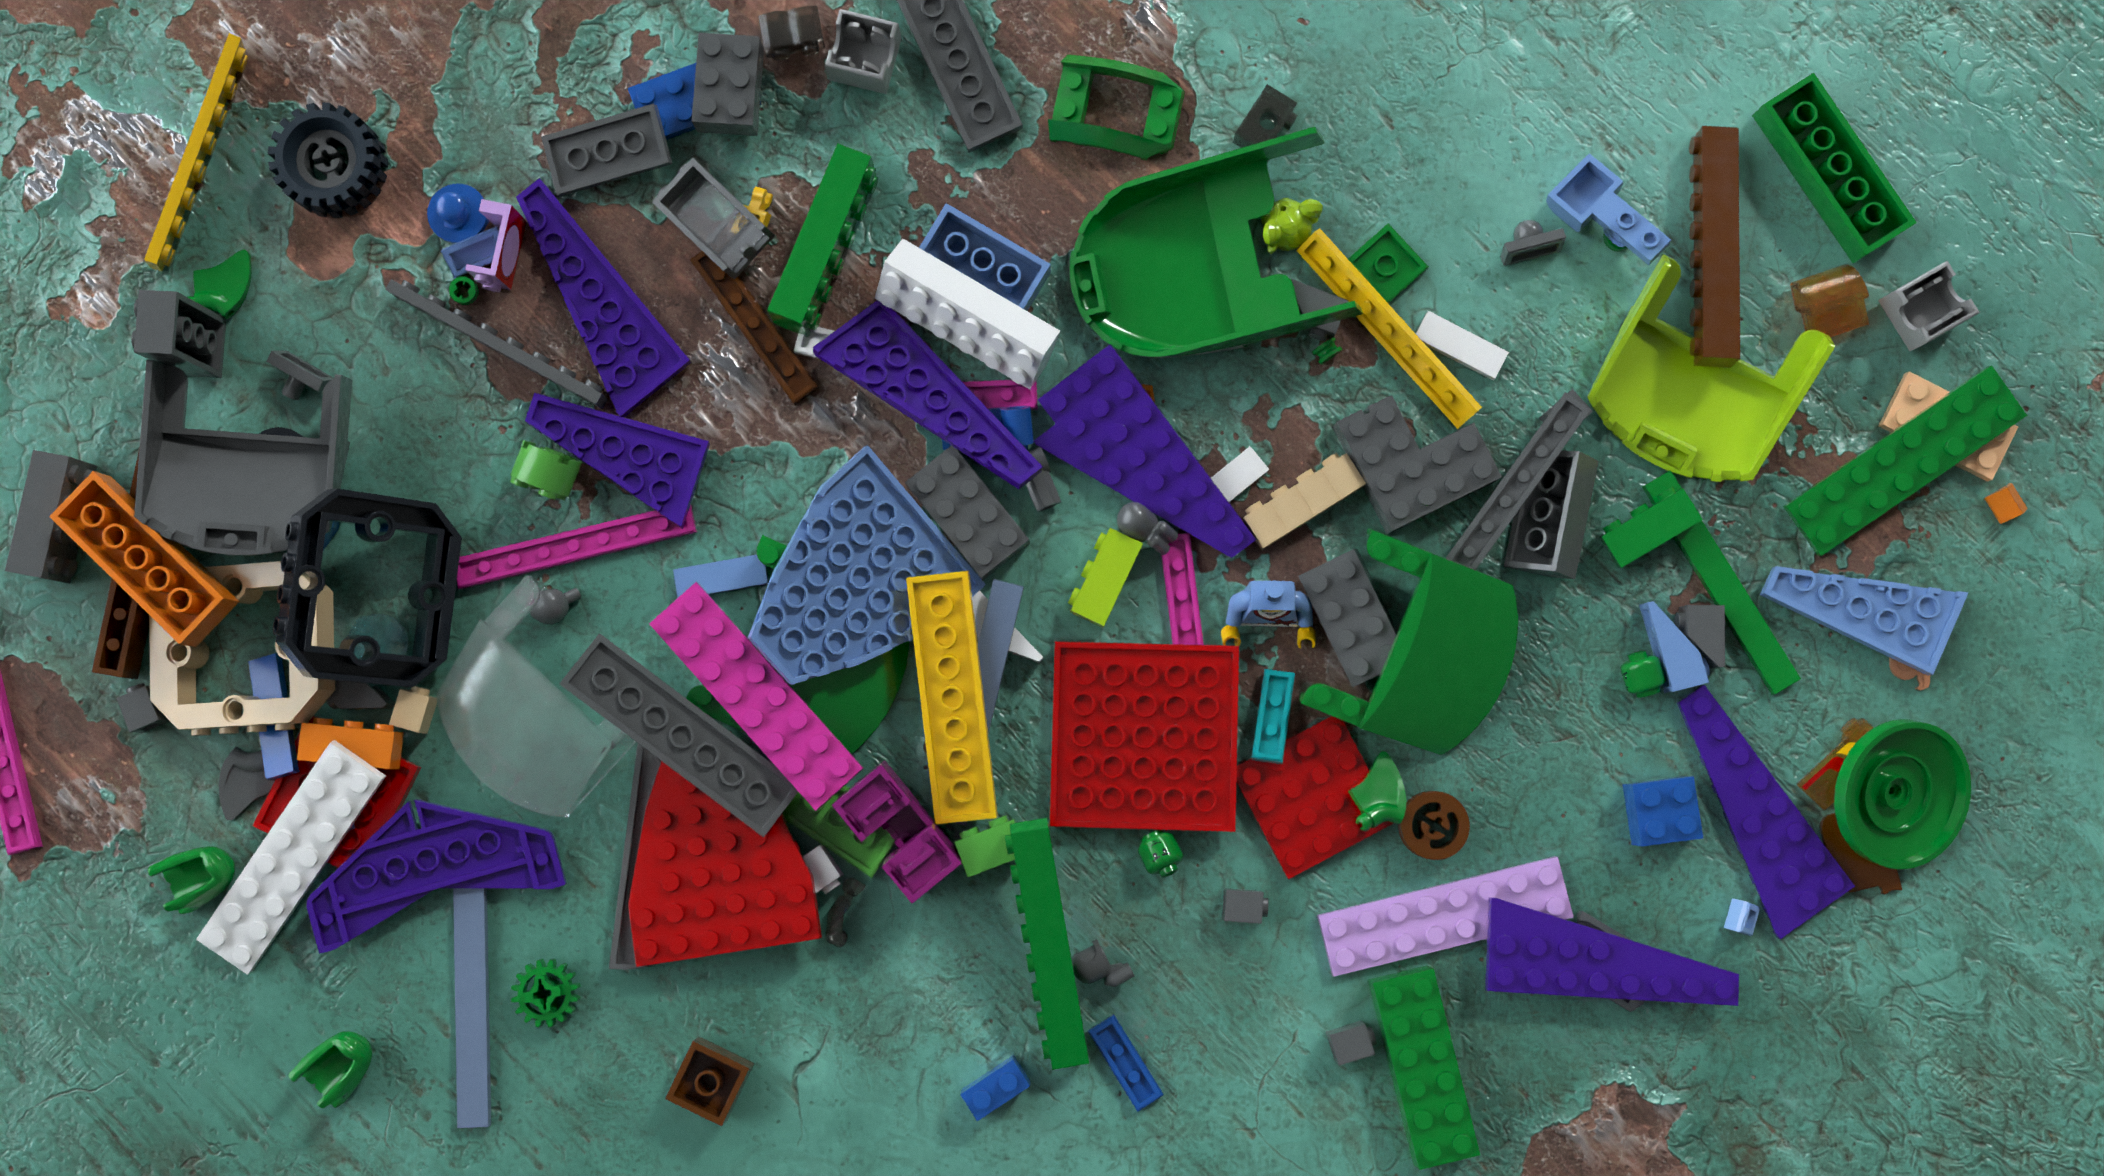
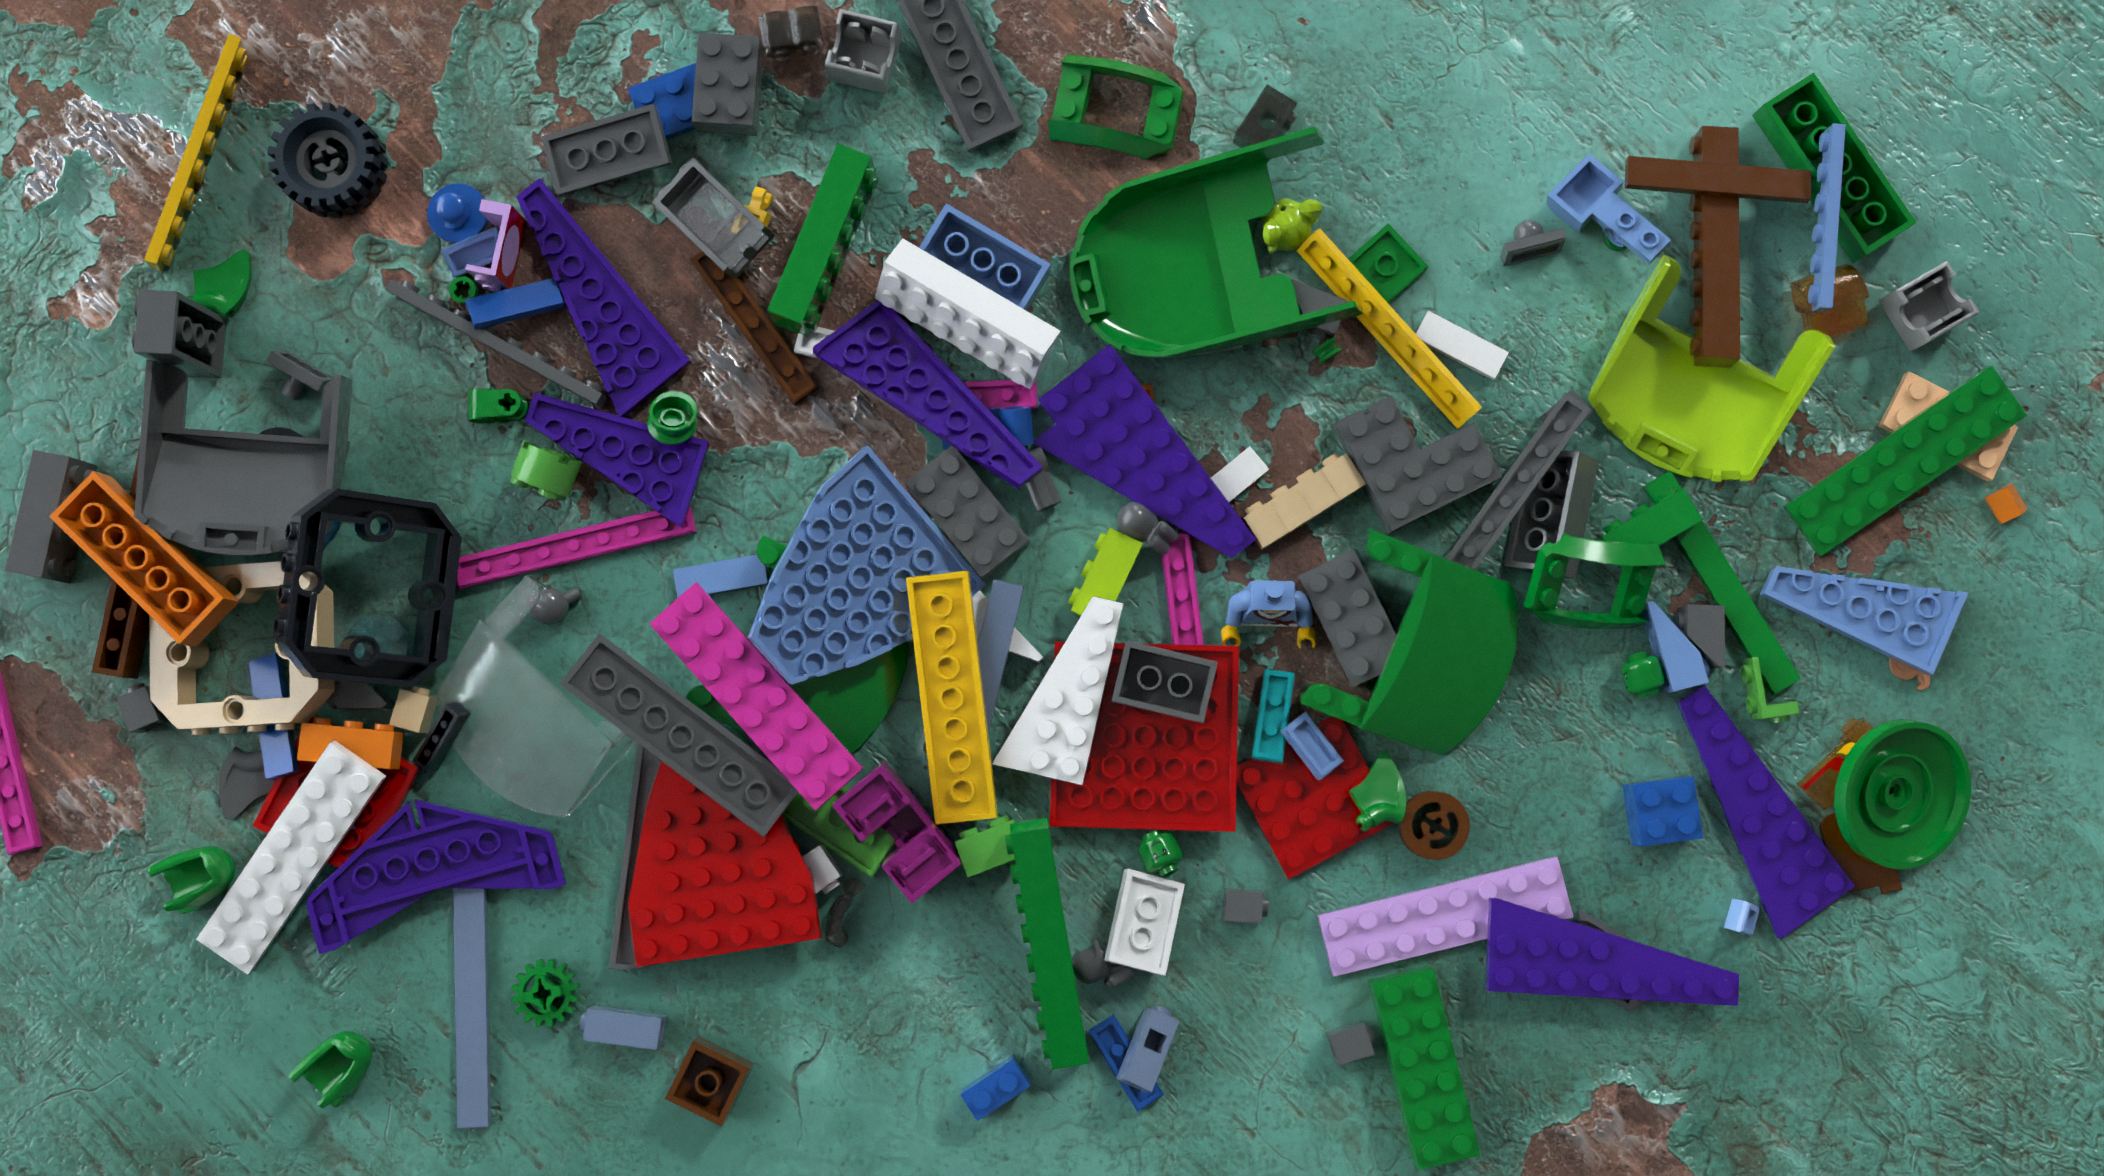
(441, 736): none -> black piece
(492, 405): none -> green piece
(514, 303): none -> blue tile
(623, 1027): none -> sand blue brick
(672, 417): none -> green piece
(1062, 716): none -> white wing
(1144, 922): none -> white plate
(1148, 1049): none -> sand blue brick
(1164, 682): none -> dark grey brick
(1311, 746): none -> medium blue tile
(1631, 593): none -> green wedge
(1718, 179): none -> reddish brown tile
(1756, 700): none -> bright green bracket
(1826, 231): none -> medium blue plate

